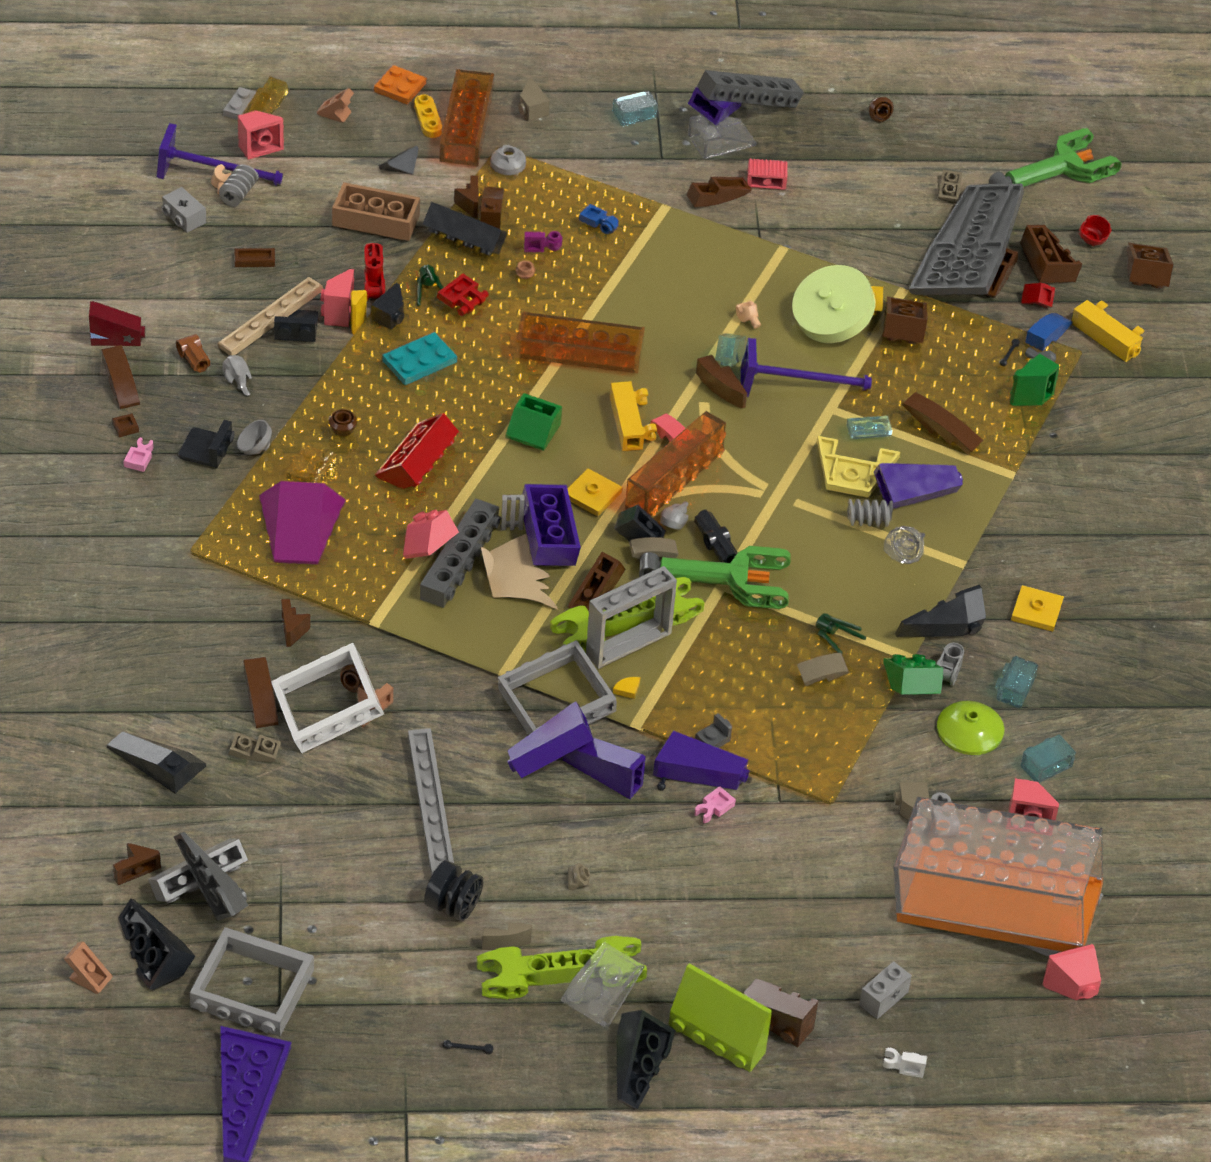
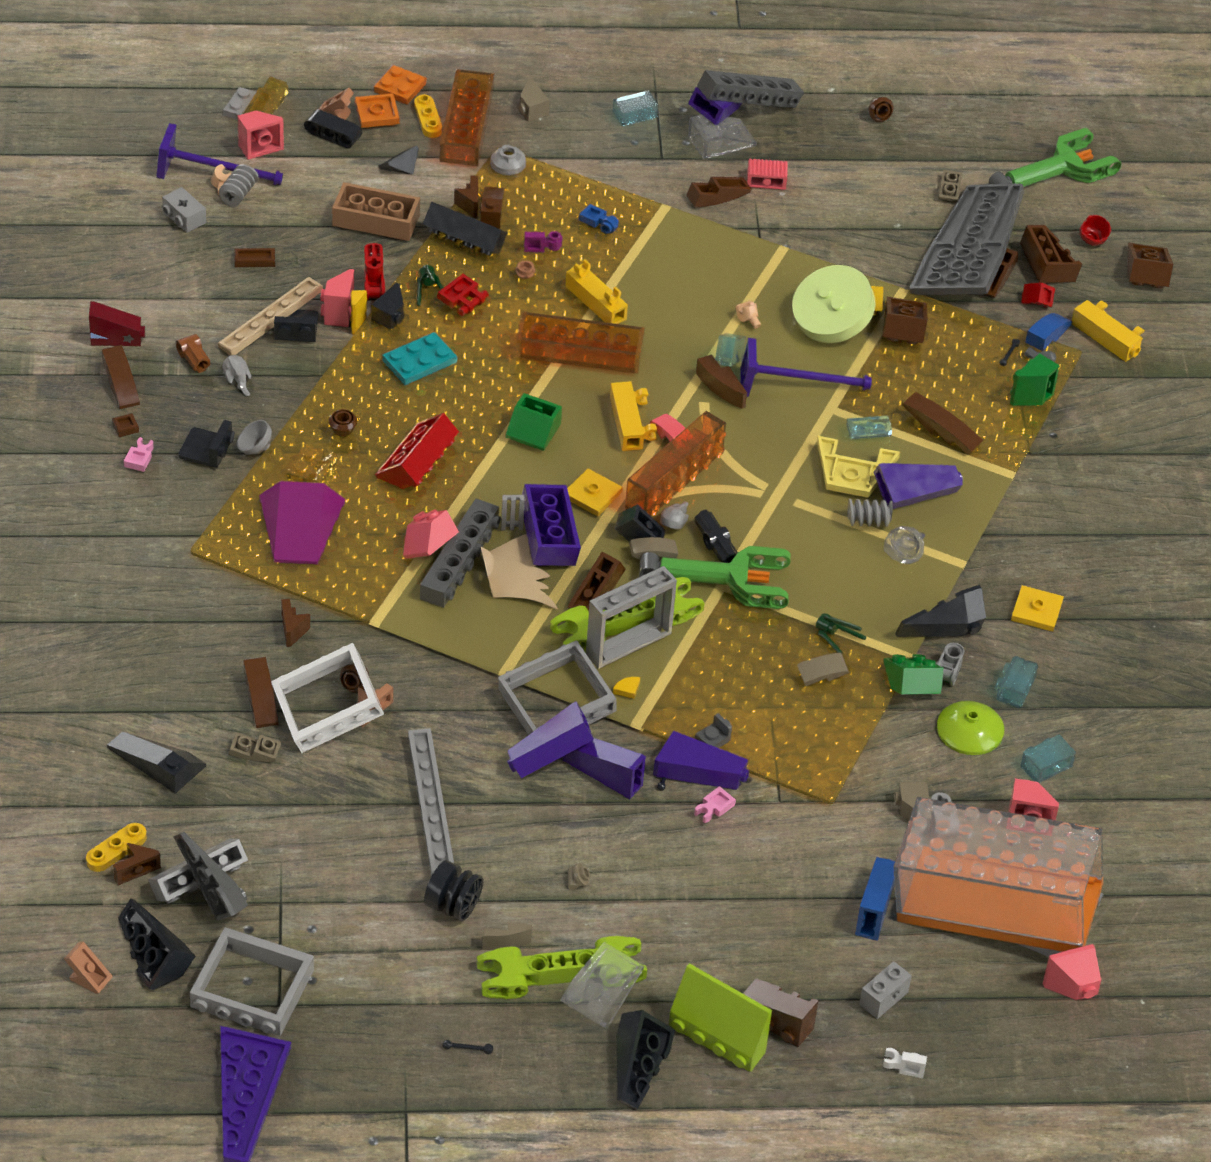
(113, 853): none -> yellow plate
(333, 128): none -> black beam
(377, 110): none -> orange plate
(596, 294): none -> yellow brick
(876, 899): none -> blue slope

